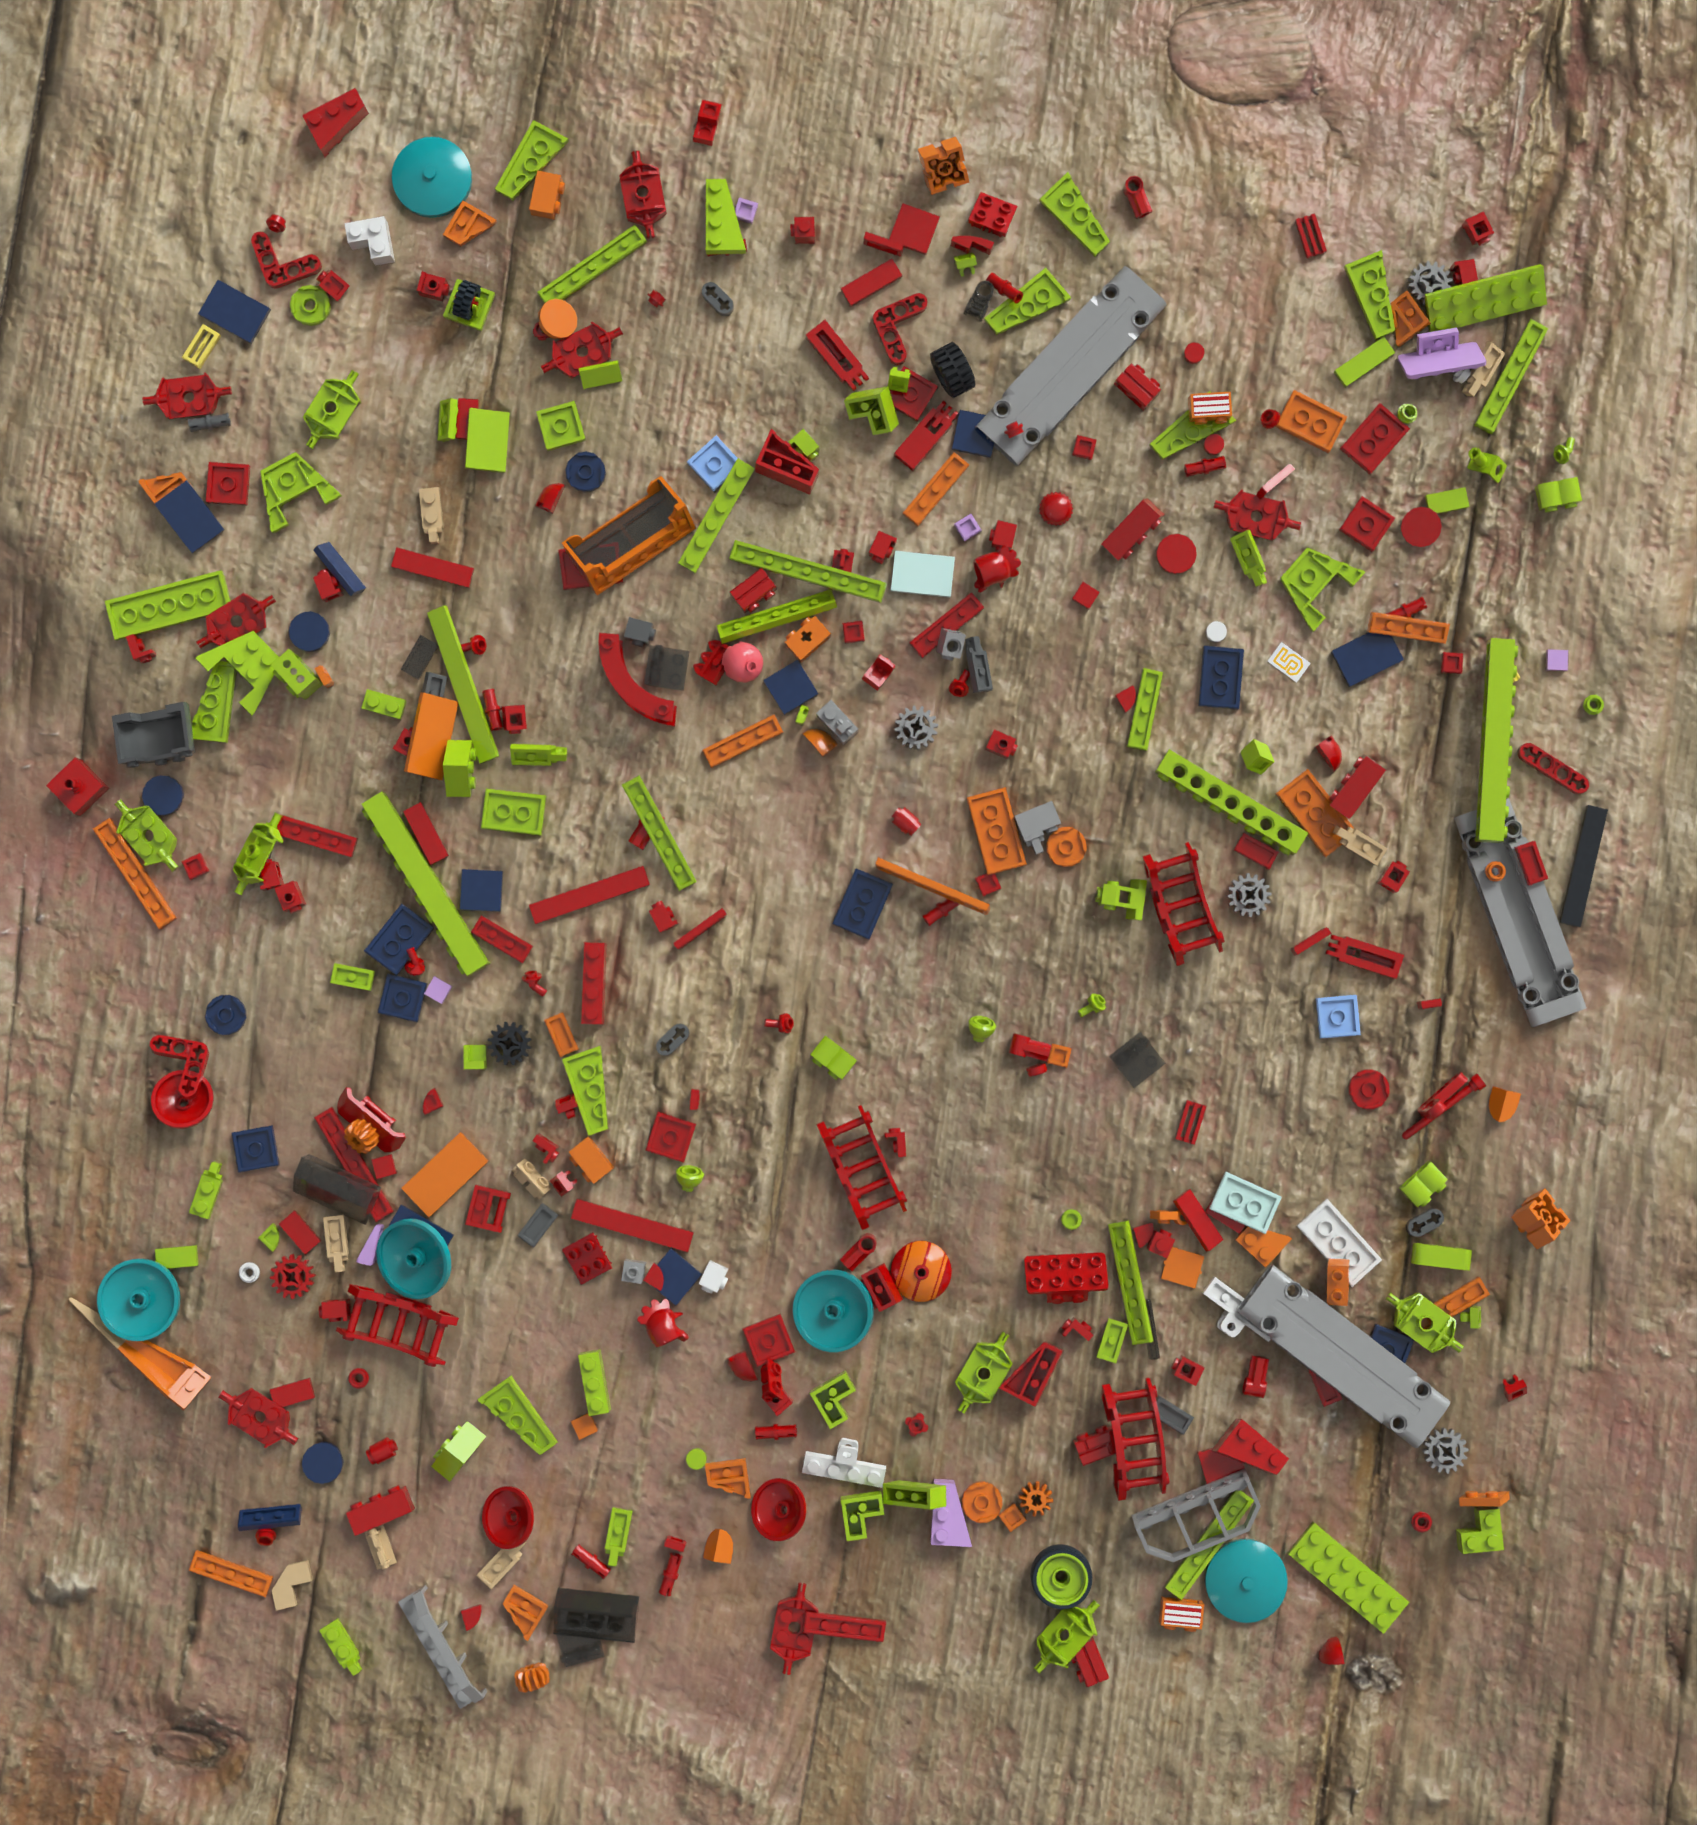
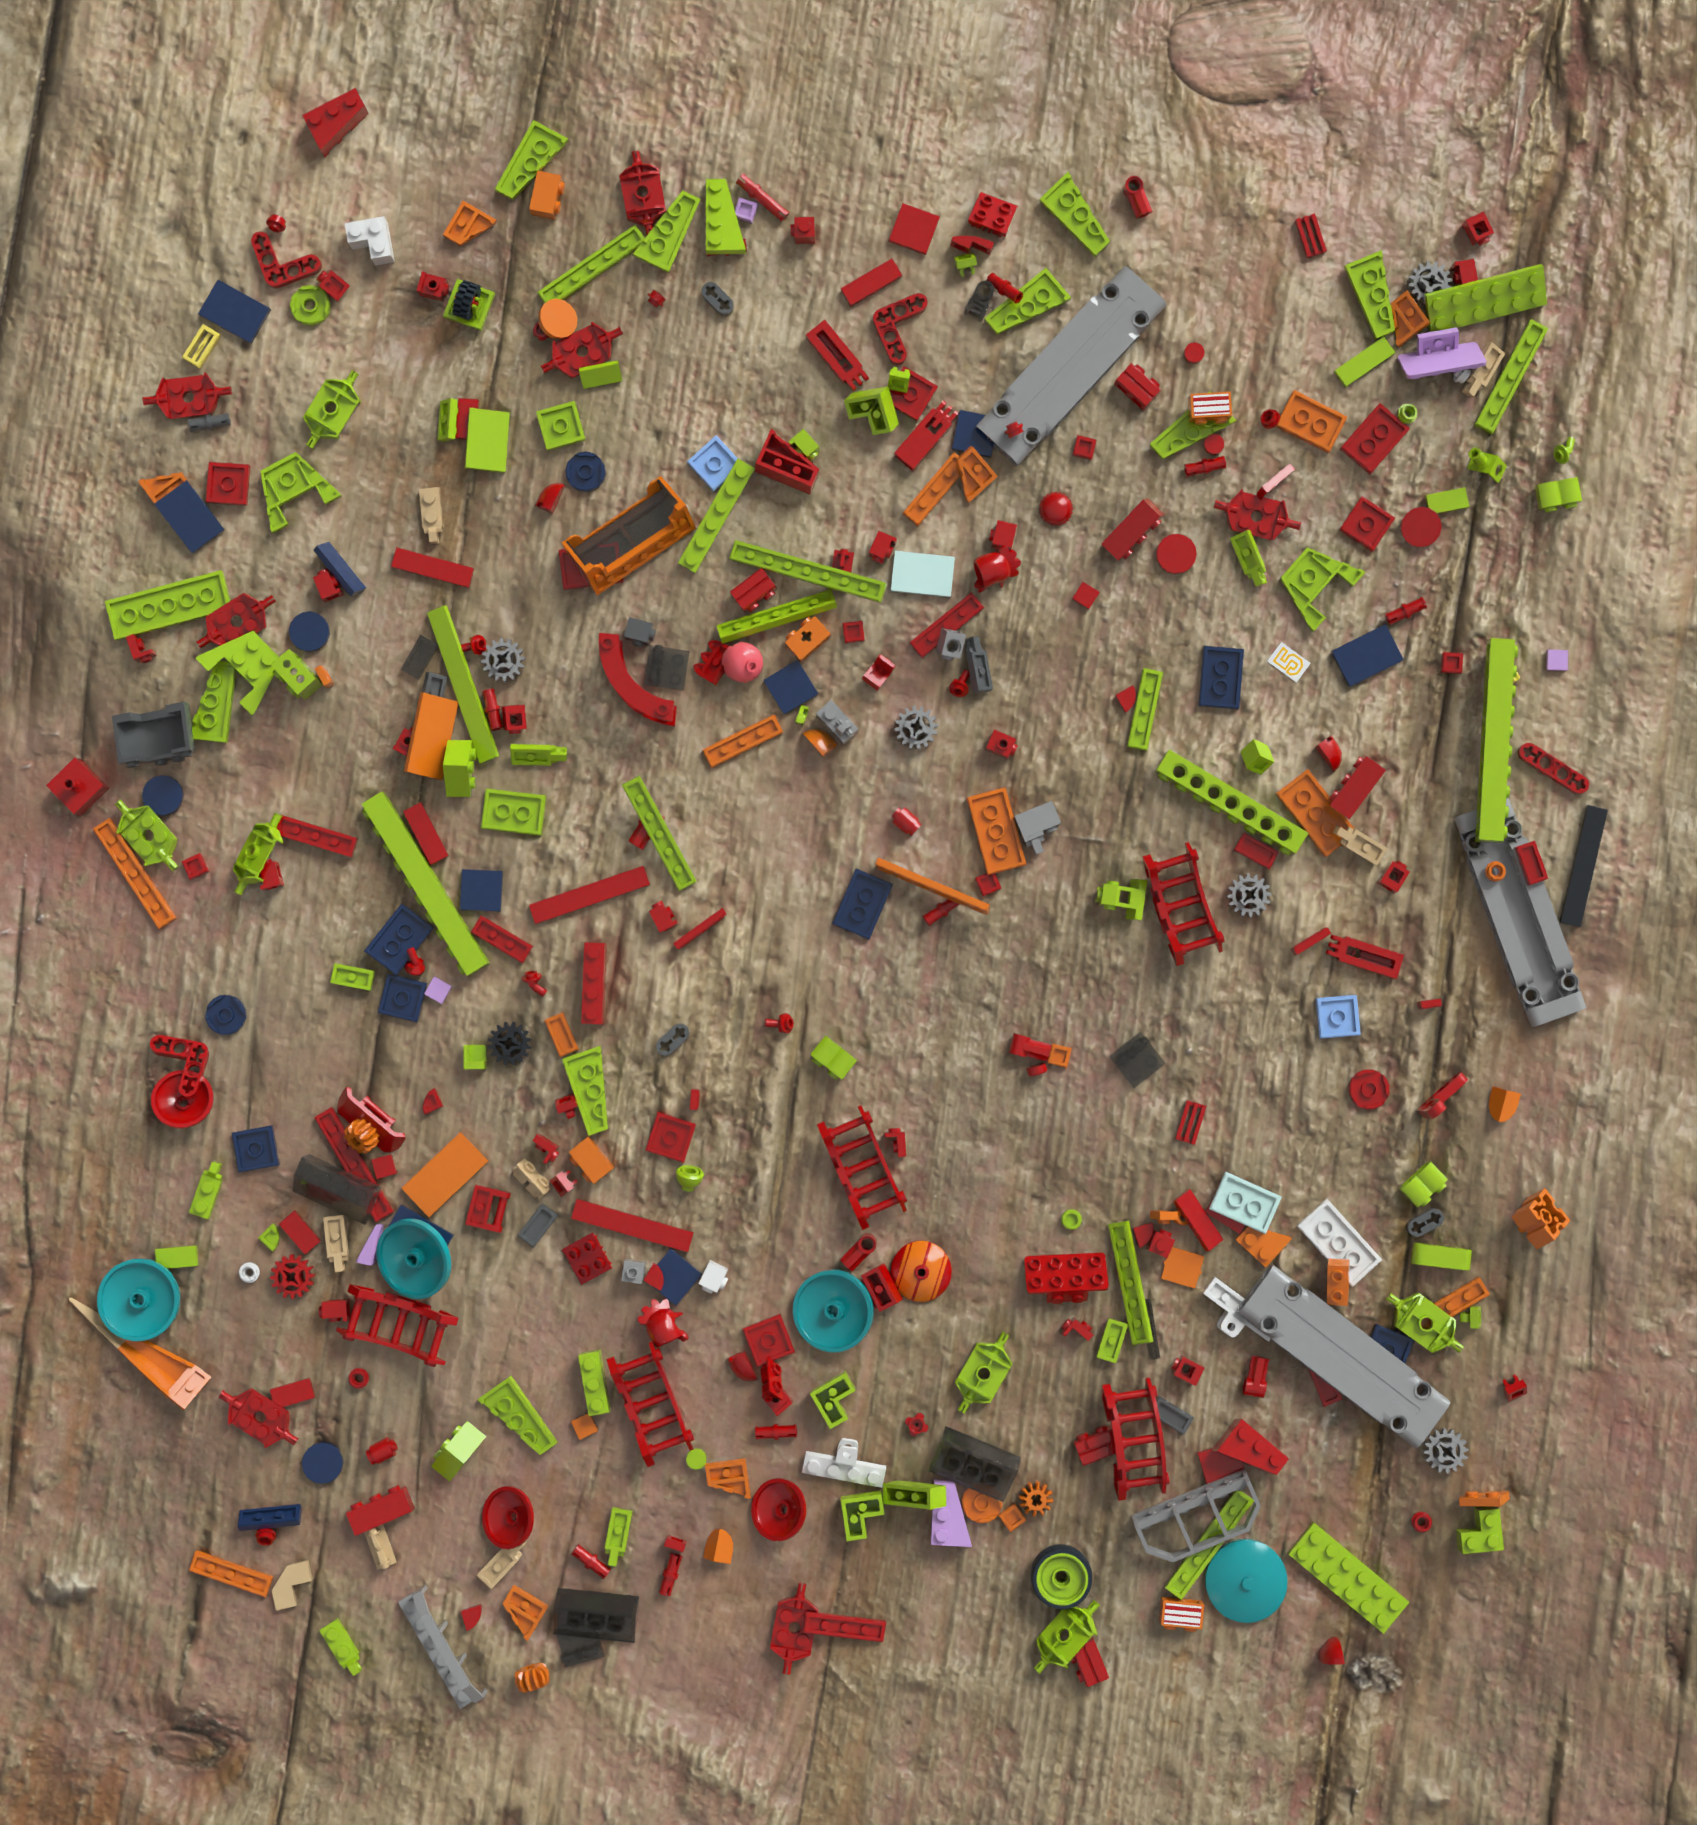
(290, 897): red brick -> none
(384, 704): lime plate -> none
(431, 177): teal dish -> none
(508, 654): none -> light grey gear
(633, 1408): none -> red fence
(666, 237): none -> lime wing
(707, 122): red slope -> none
(762, 197): none -> red pin
(883, 244): red tile -> none
(943, 165): orange brick -> none
(952, 369): black tyre -> none
(967, 527): lavender tile -> none
(974, 473): none -> orange wing
(974, 1464): none -> clear smoke slope
(981, 1028): lime brick -> none
(1033, 1375): red wedge -> none
(1066, 846): orange tile -> none
(1096, 1004): lime plate -> none
(1216, 631): white tile -> none
(1408, 627): orange tile -> none
(1474, 1084): red piece -> none
(1597, 700): lime plate -> none

